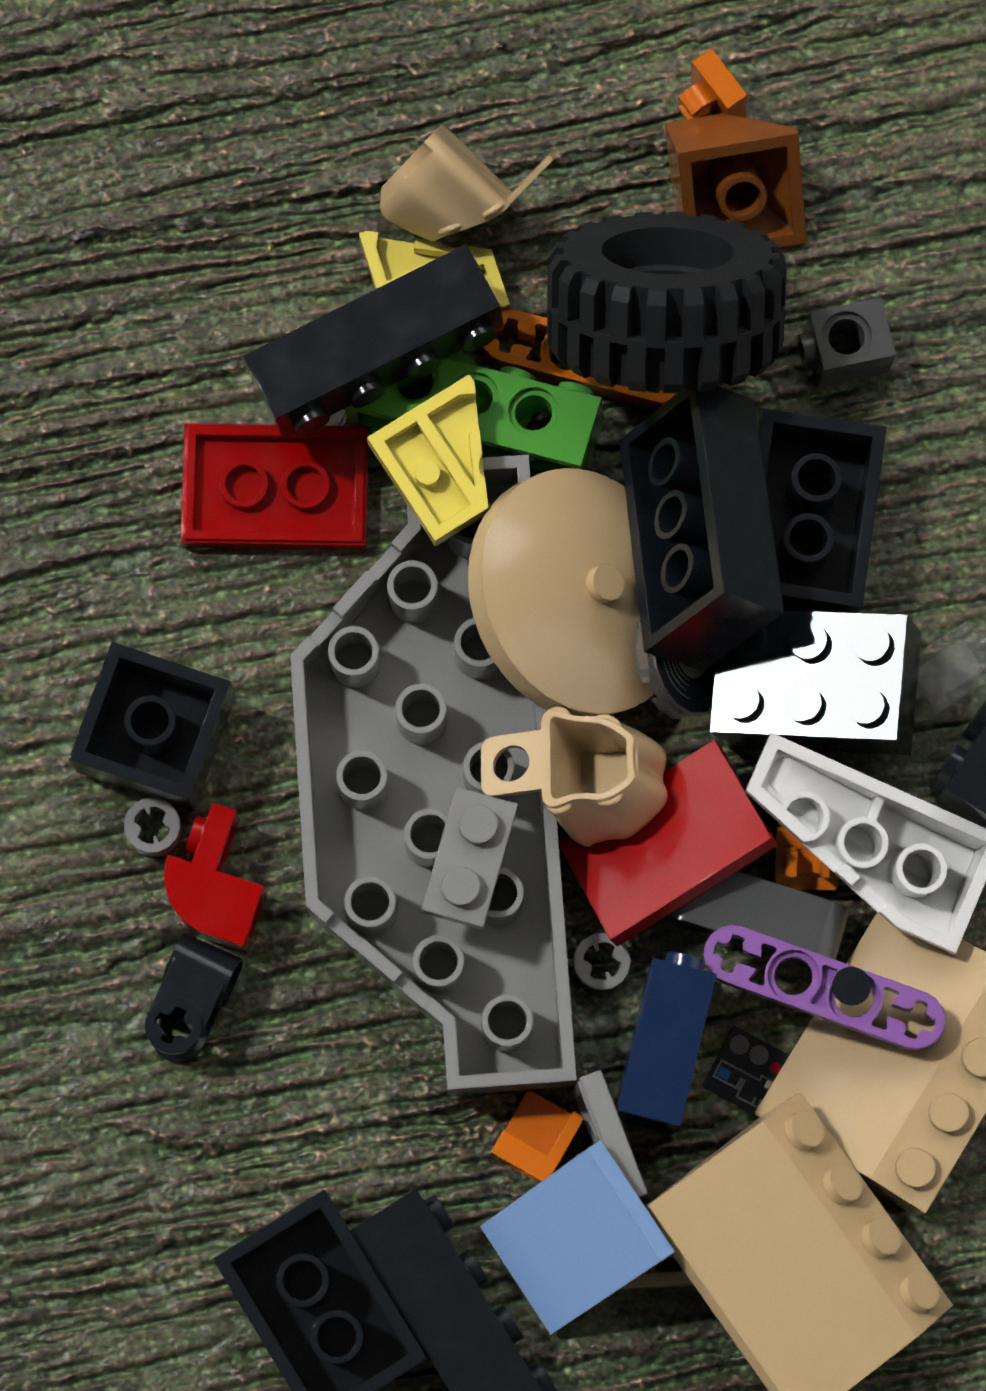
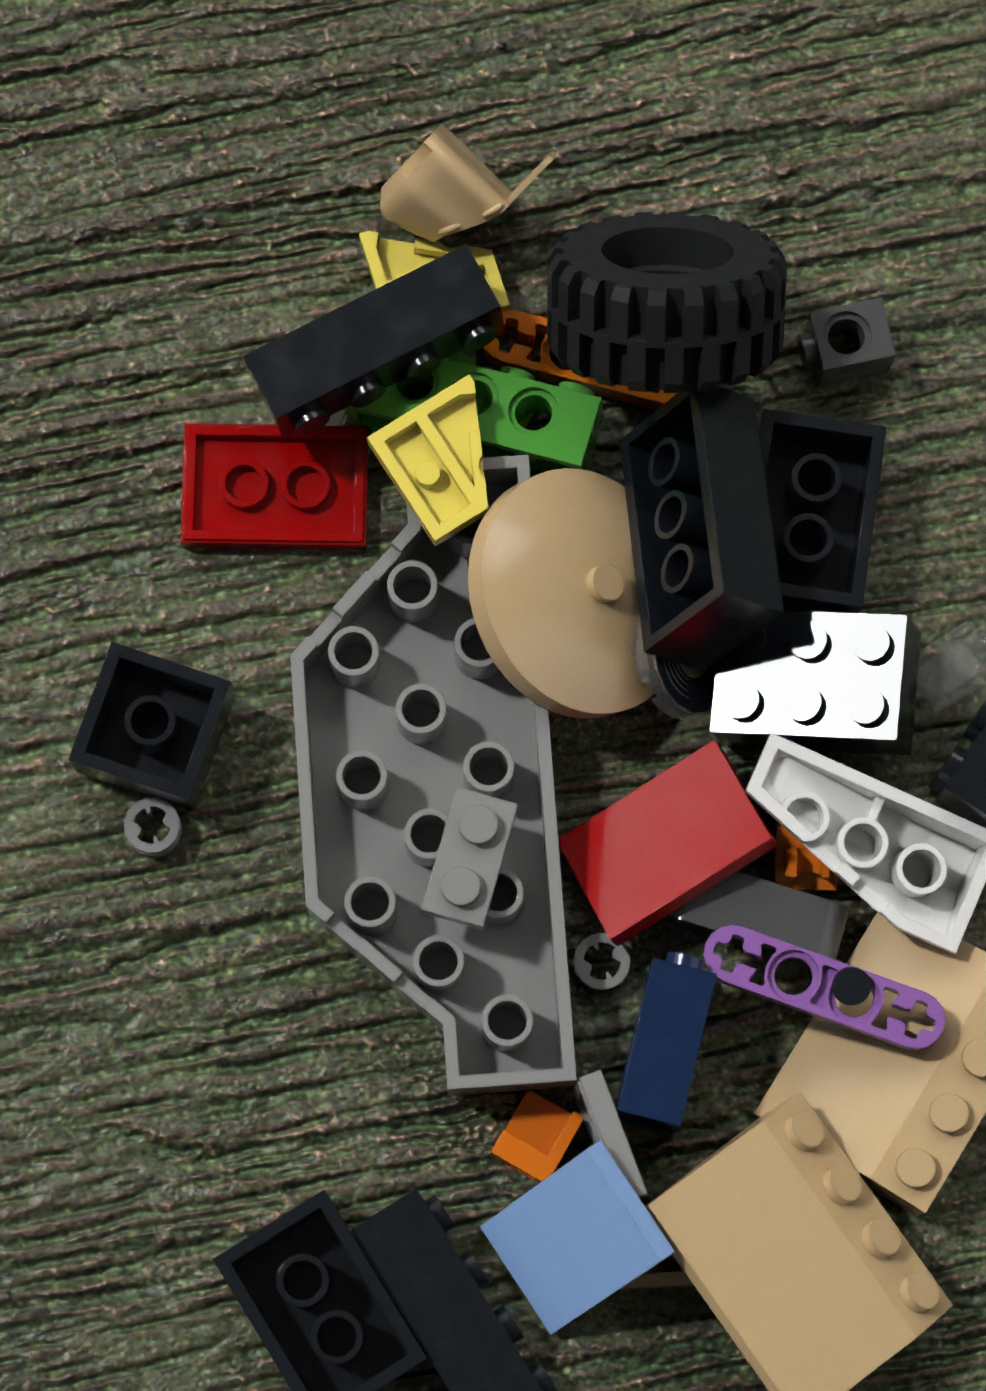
(194, 987): black piece -> none
(204, 897): red brick -> none
(591, 771): tan piece -> none
(712, 90): orange tile -> none
(739, 173): dark orange slope -> none
(744, 1069): black sticker -> none

